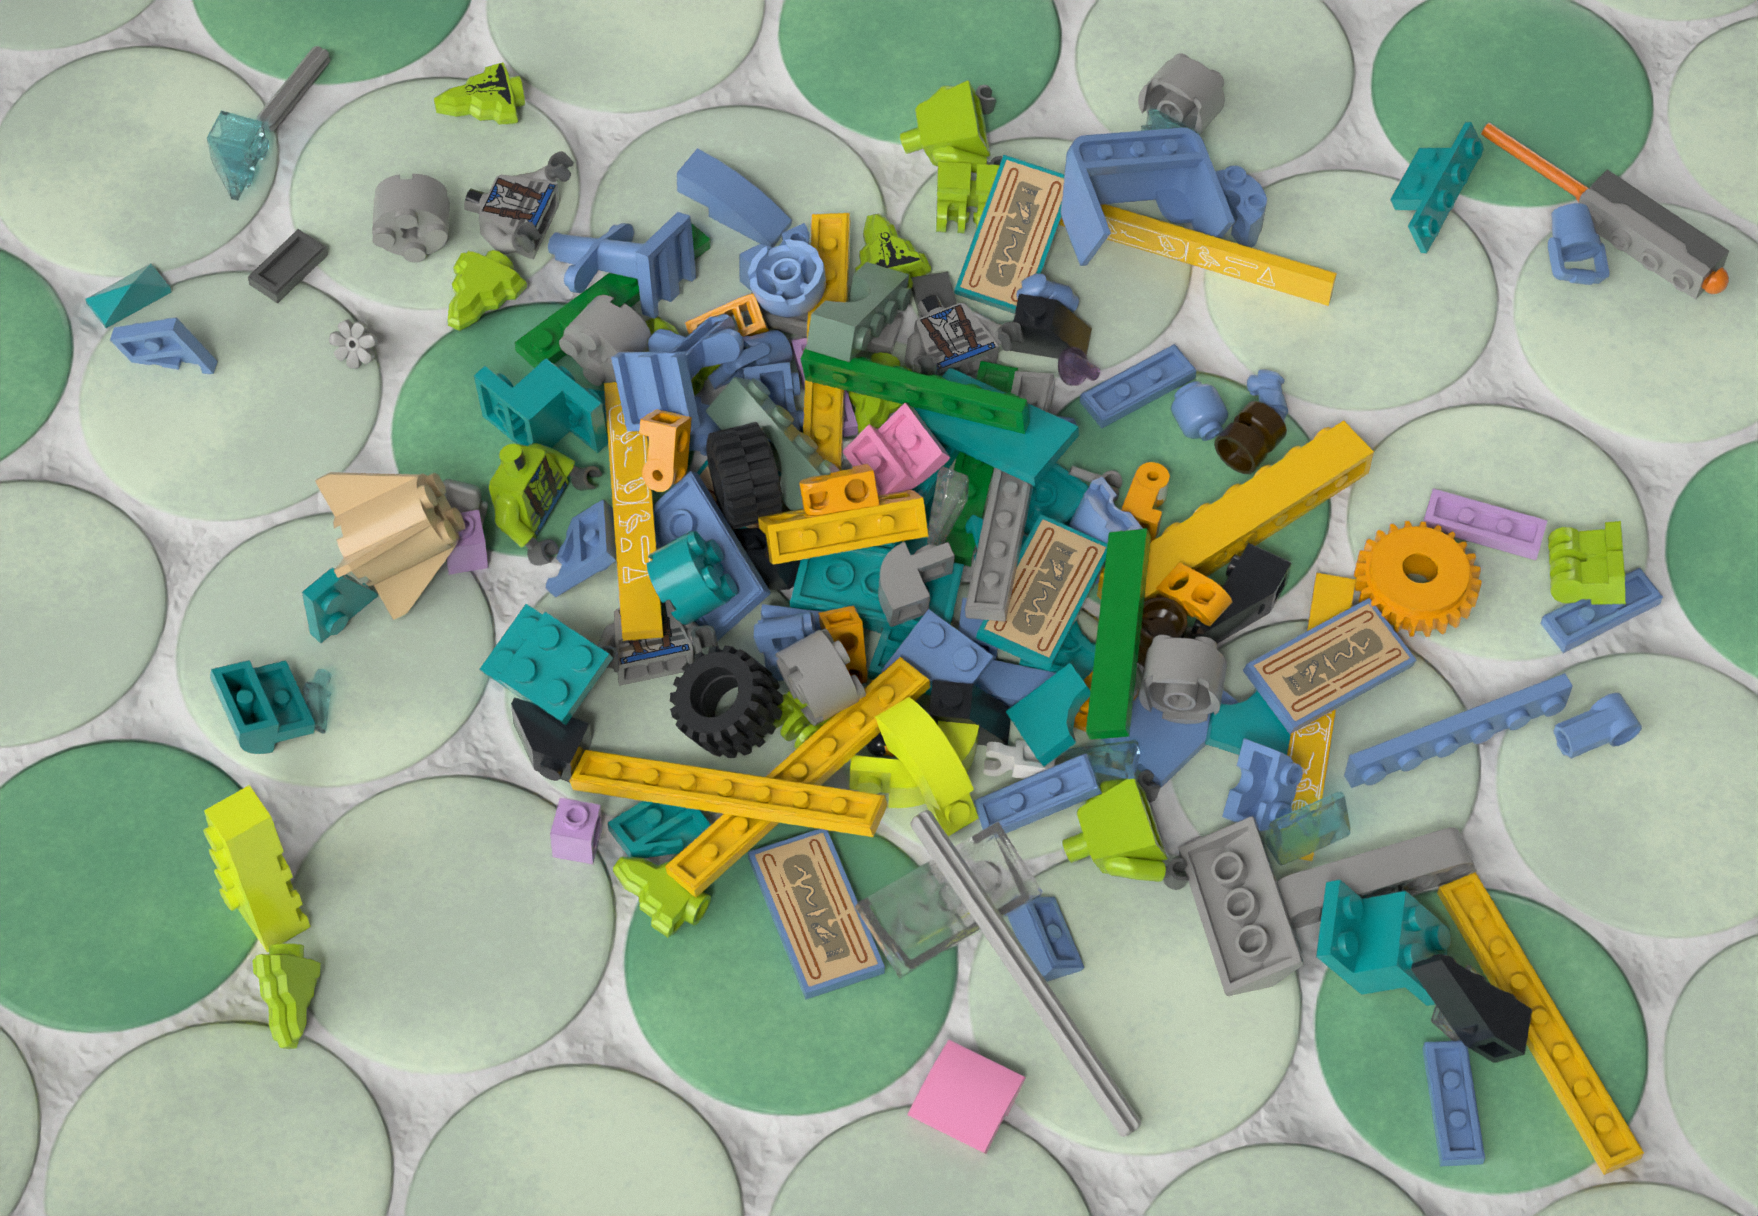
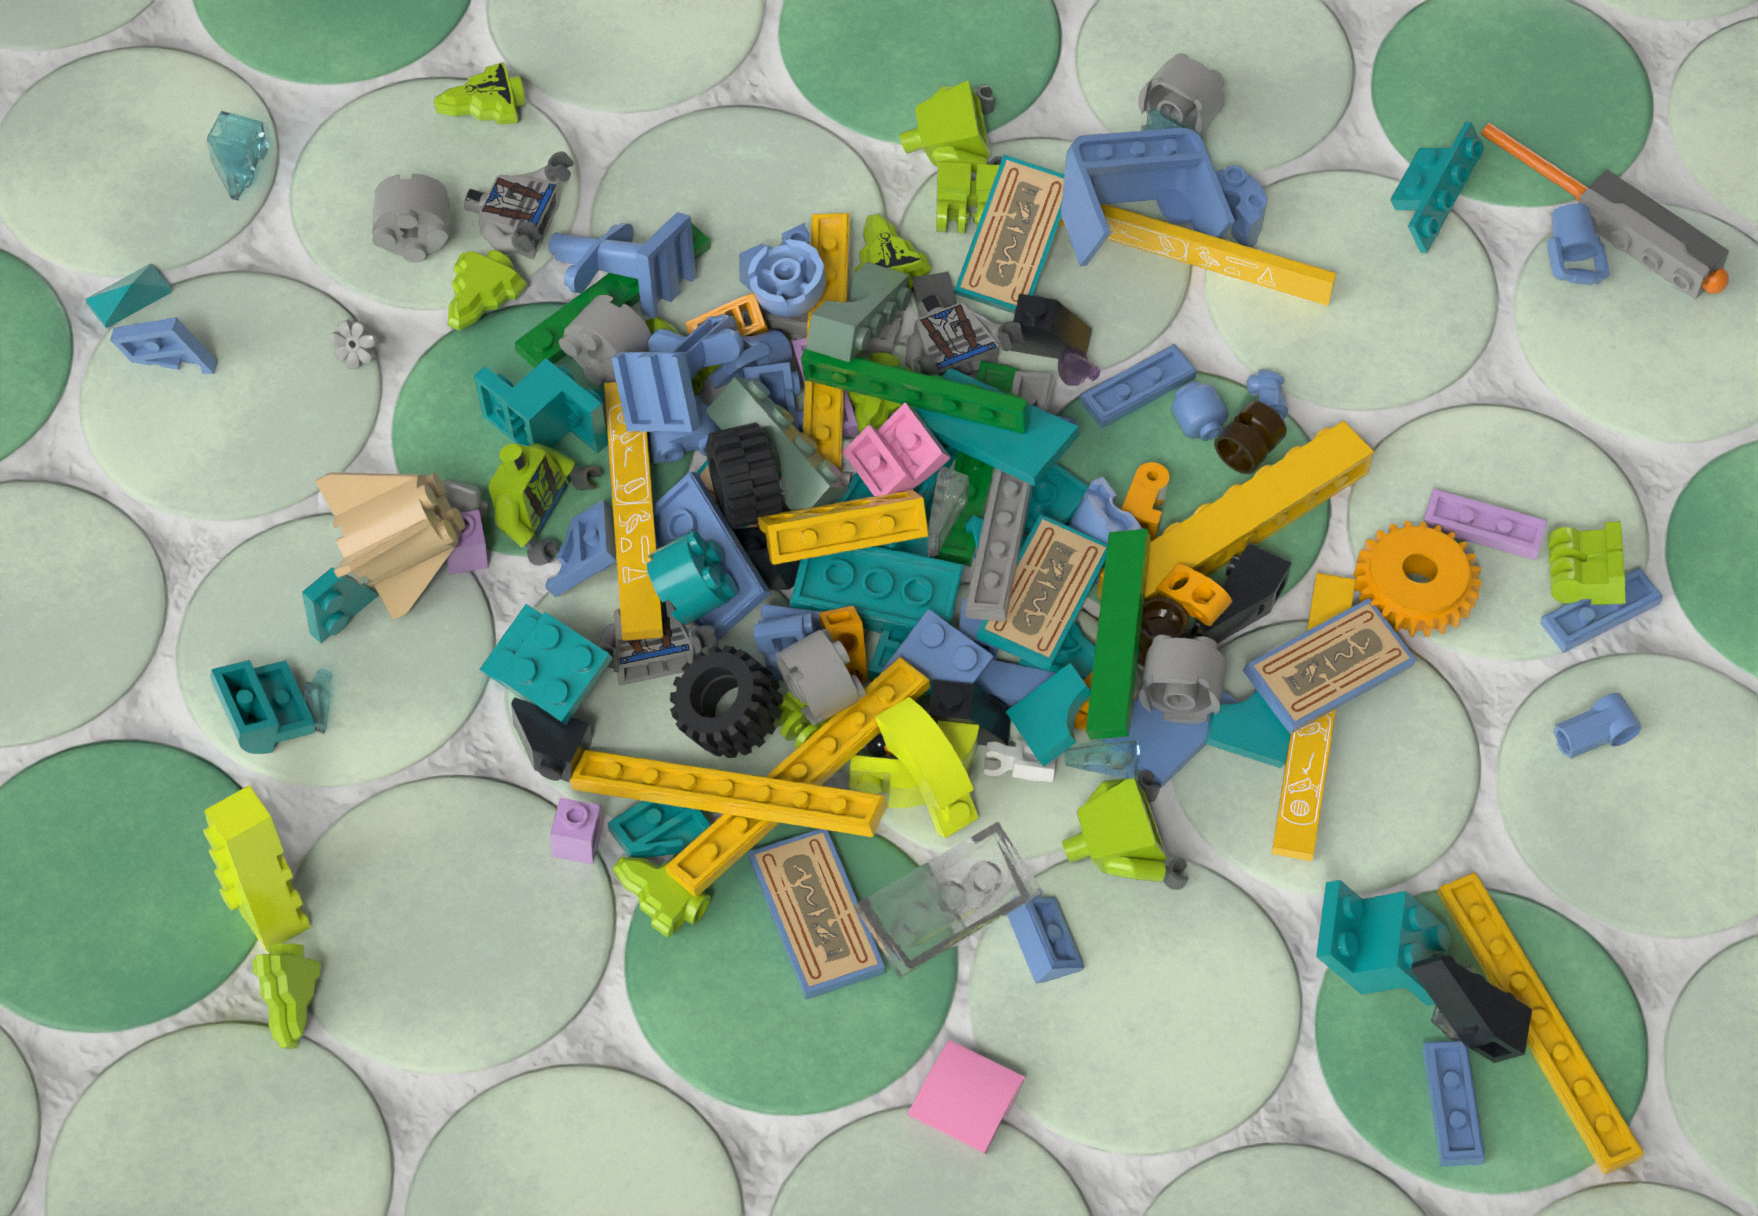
(287, 266): dark grey tile -> none
(293, 88): light grey axle -> none
(666, 449): light orange leg -> none
(731, 199): medium blue slope -> none
(839, 491): light orange leg -> none
(903, 579): light grey brick -> none
(1025, 973): light grey axle -> none
(1038, 286): medium blue arm -> none
(1039, 795): medium blue tile -> none
(1112, 477): light grey hand -> none
(1241, 908): light grey slope -> none
(1265, 785): medium blue cylinder -> none
(1308, 829): clear light blue slope -> none
(1399, 867): light grey beam -> none
(1458, 730): medium blue plate -> none

